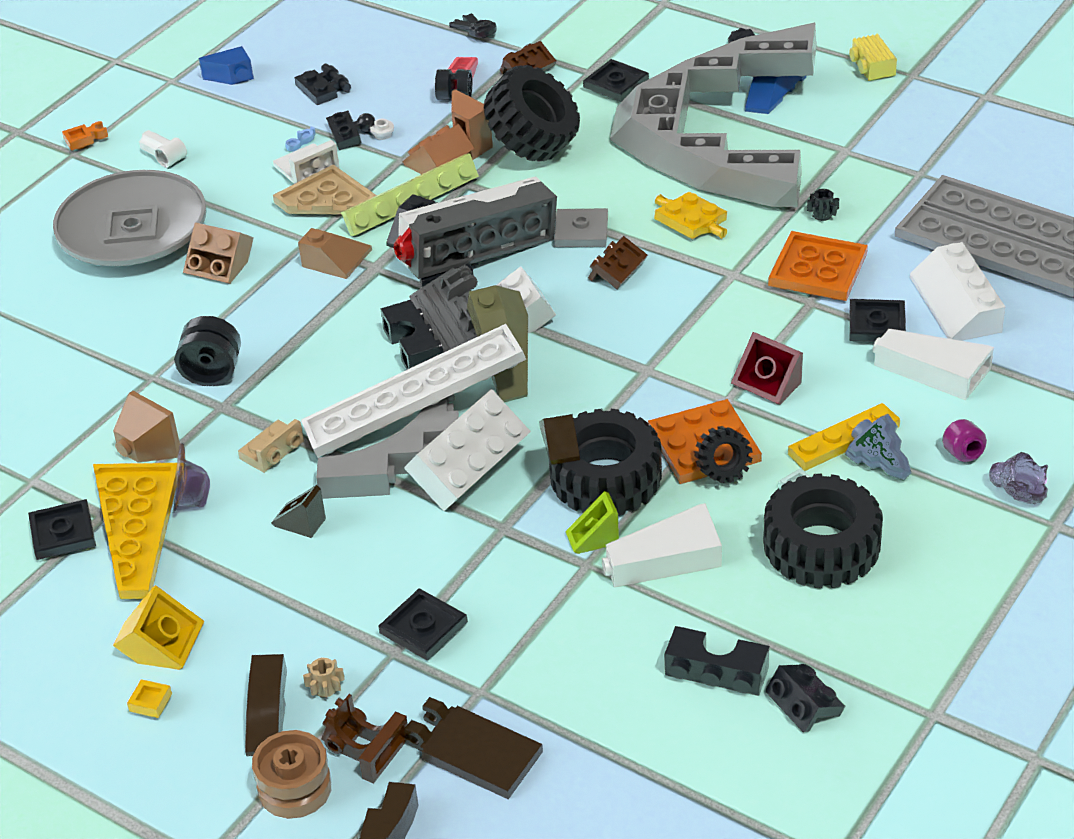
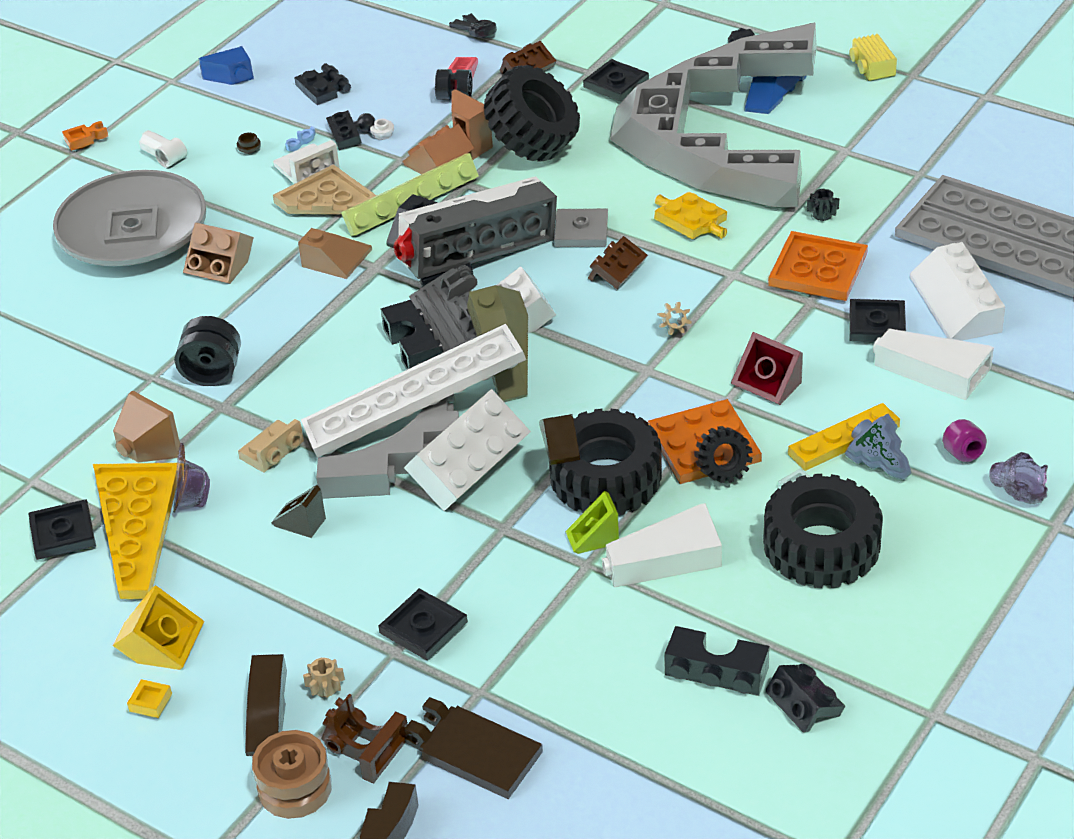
(248, 143): none -> dark brown plate
(681, 320): none -> tan gear

